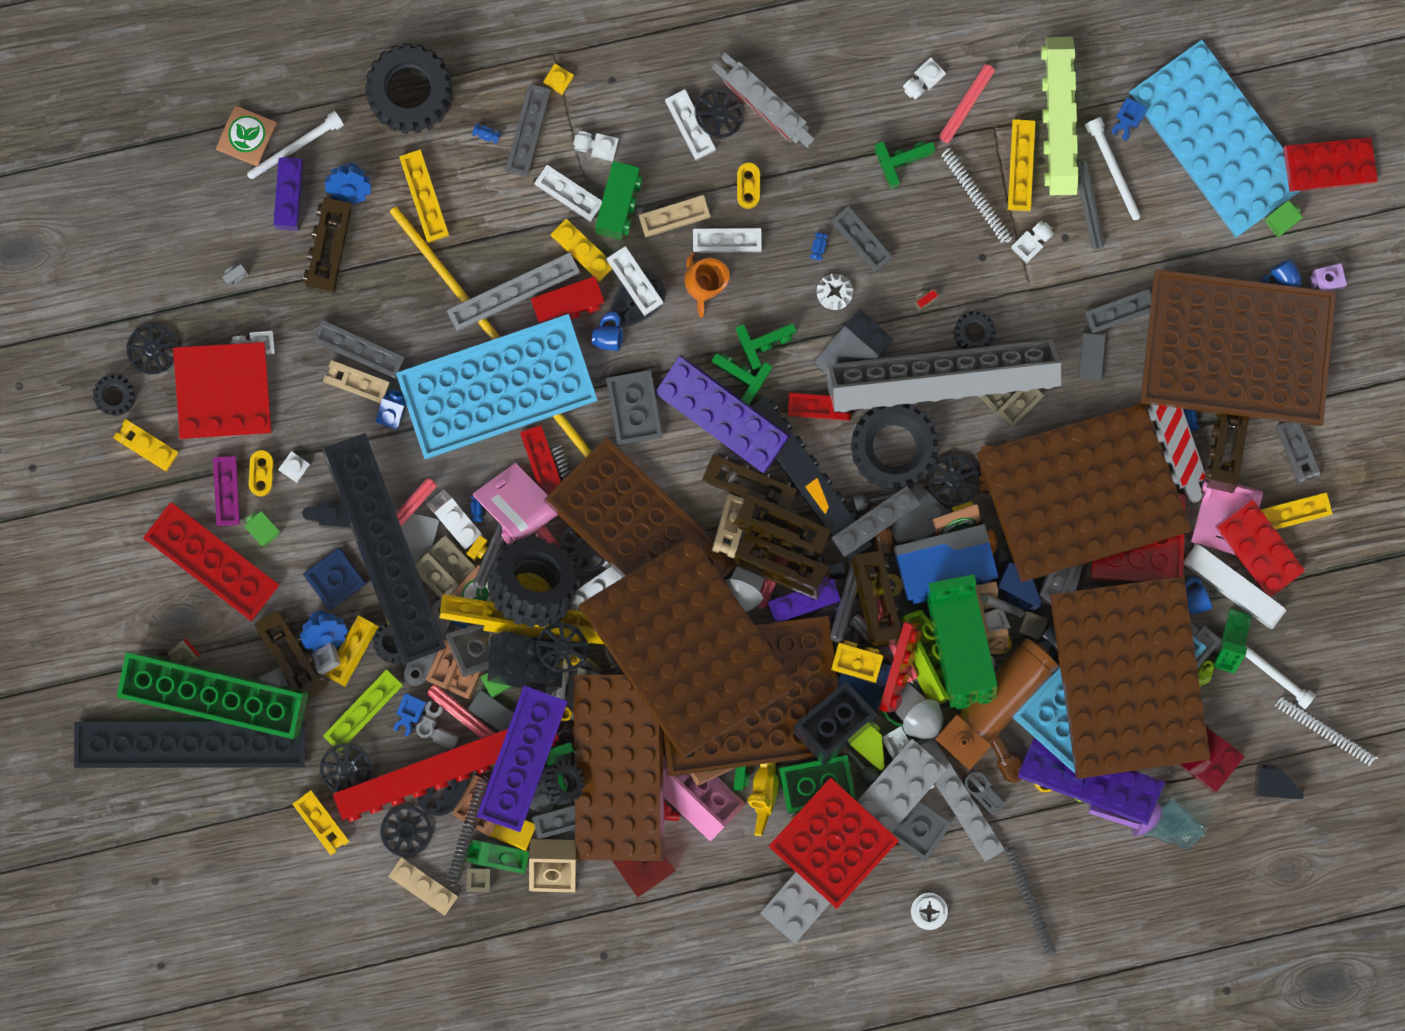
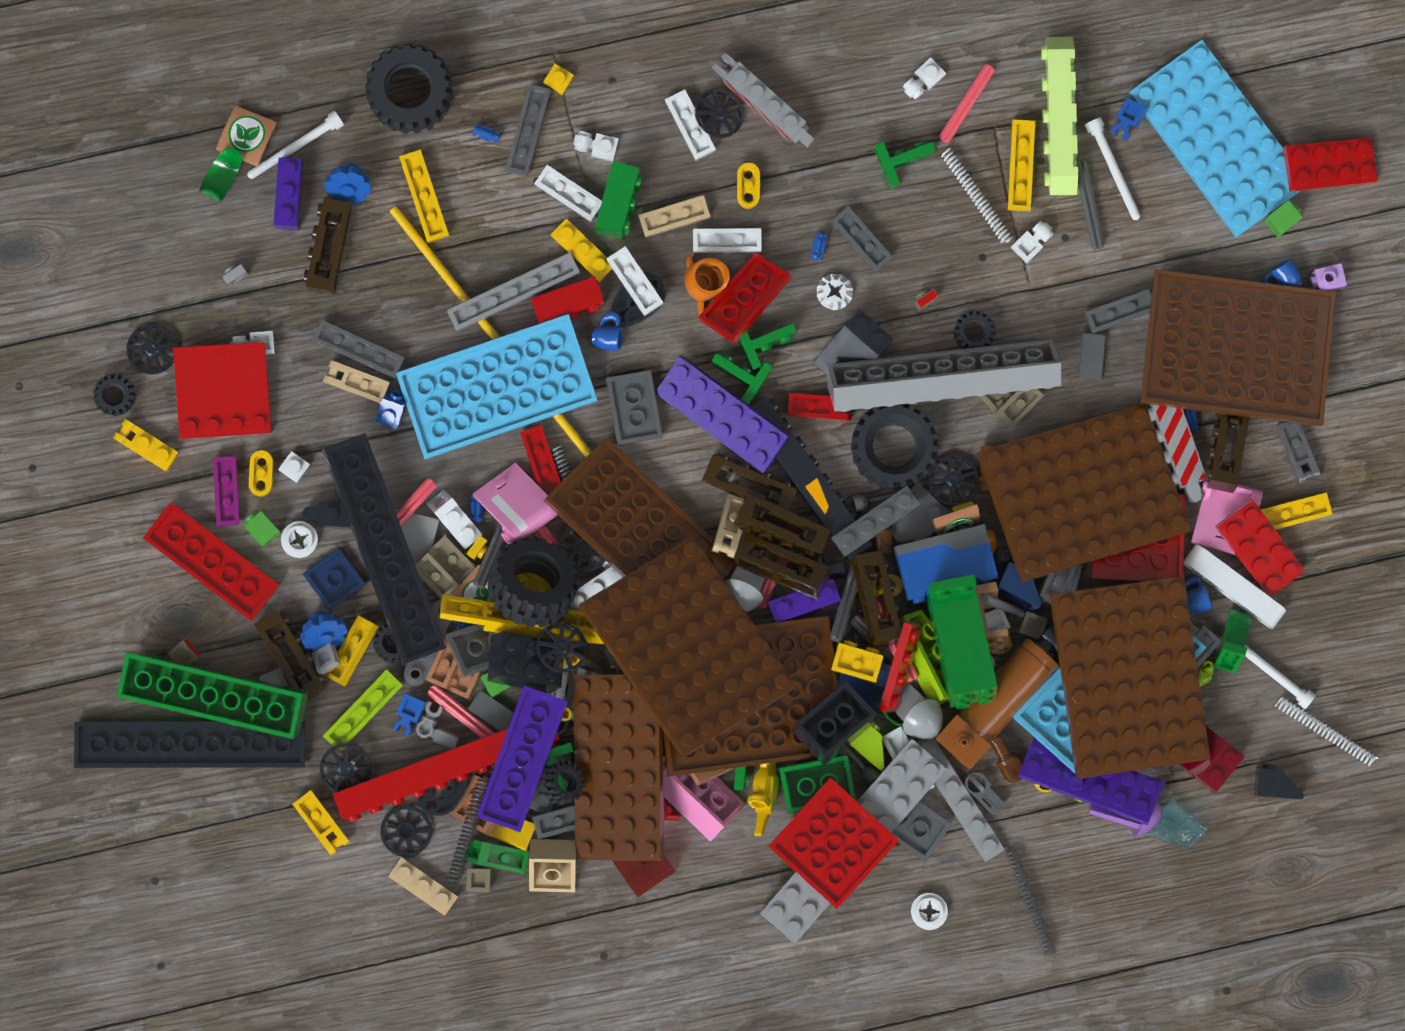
(221, 174): none -> green piece
(302, 529): none -> white gear
(745, 298): none -> red plate

